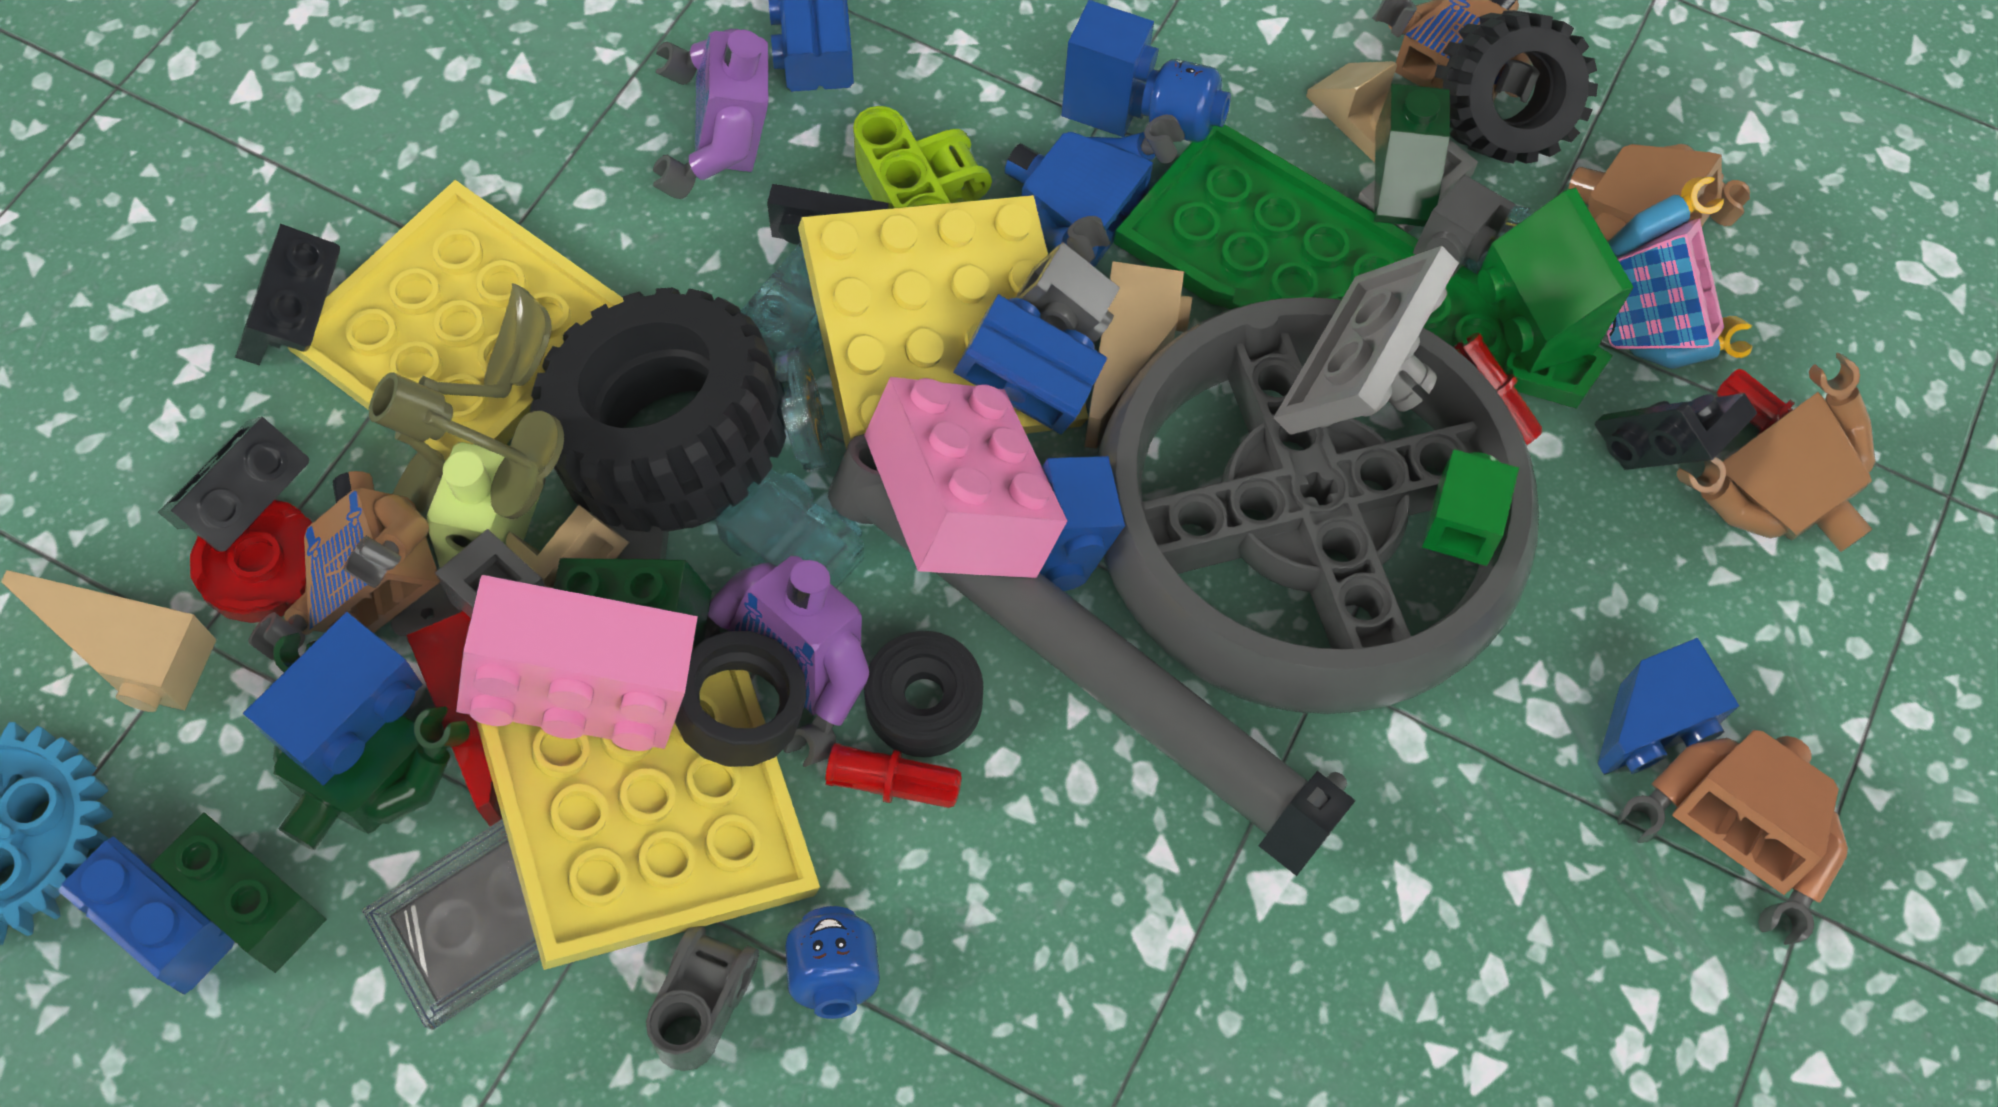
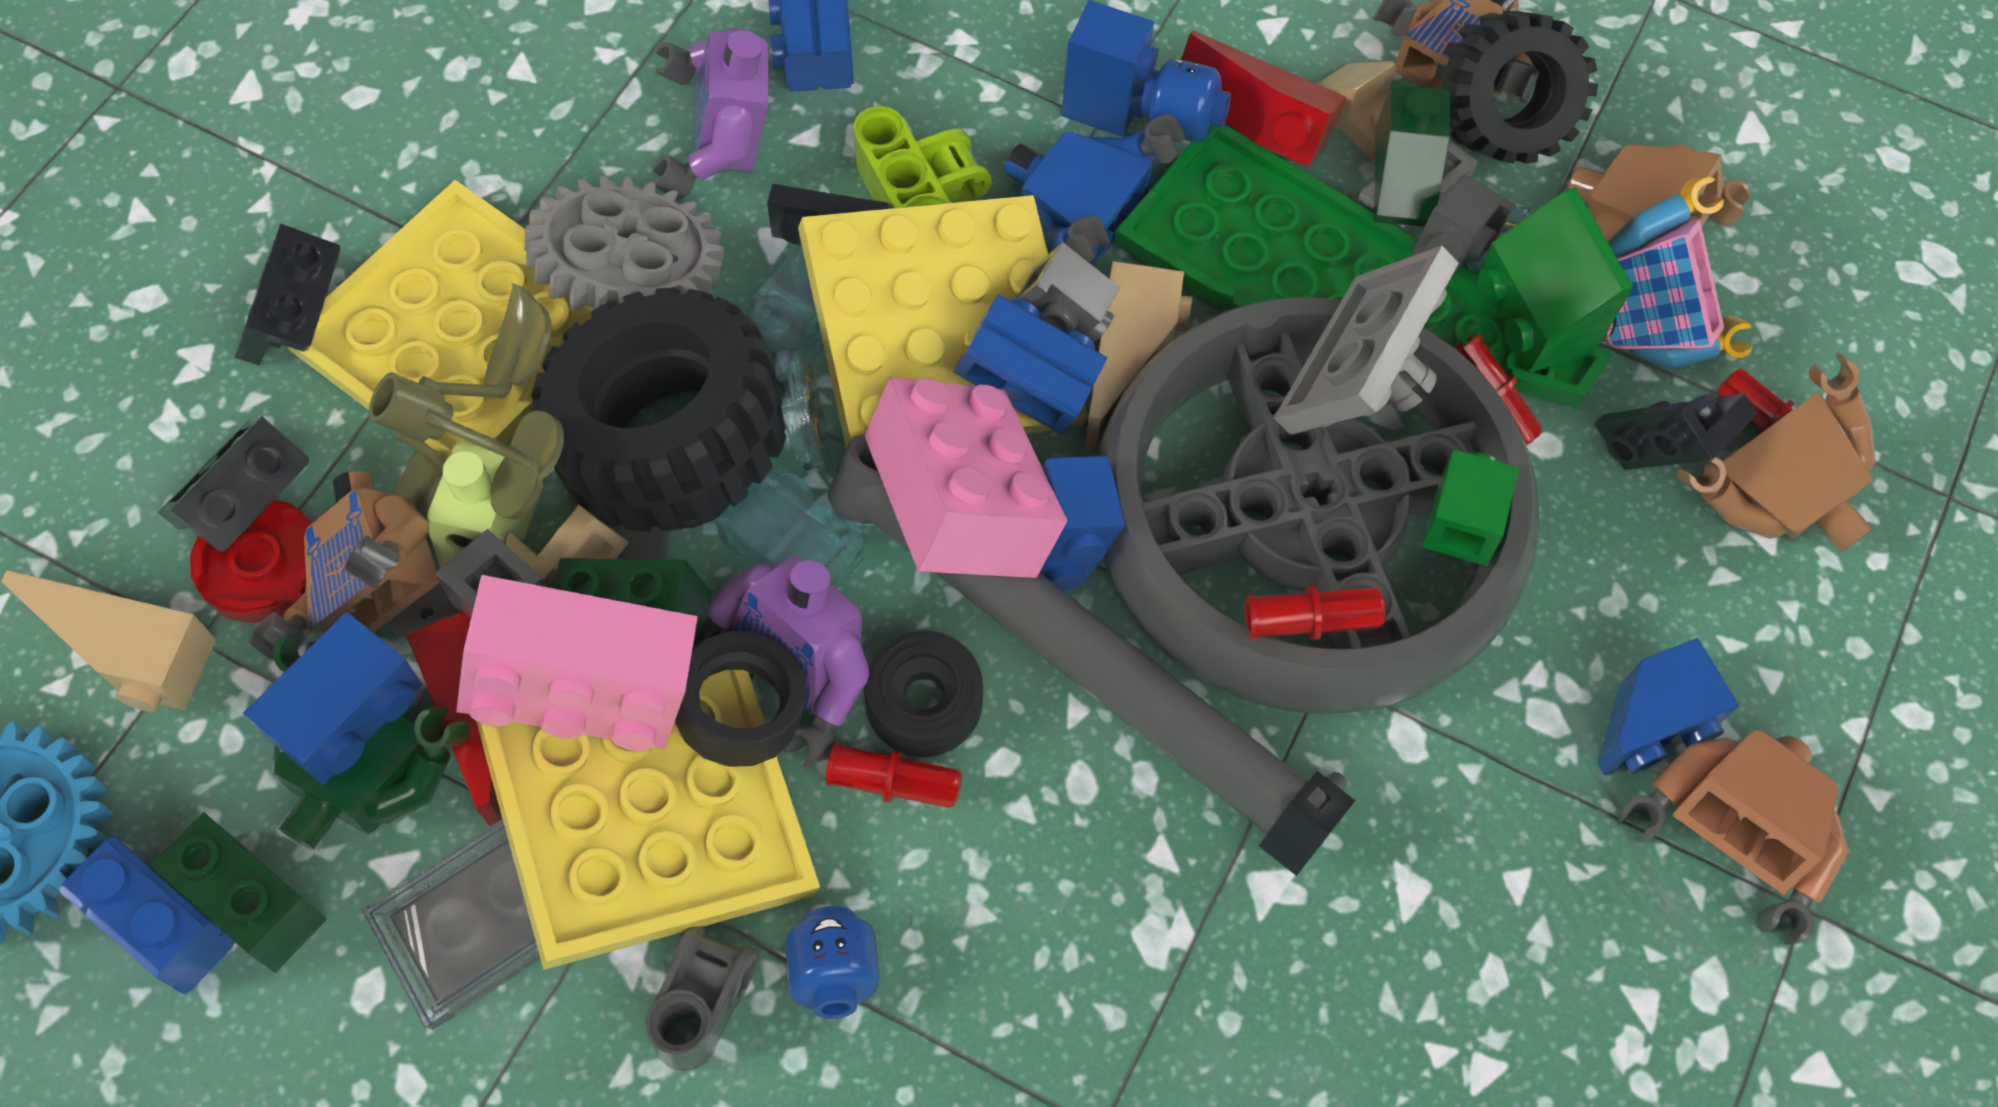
(620, 243): none -> light grey gear
(1268, 102): none -> red slope
(1314, 612): none -> red axle

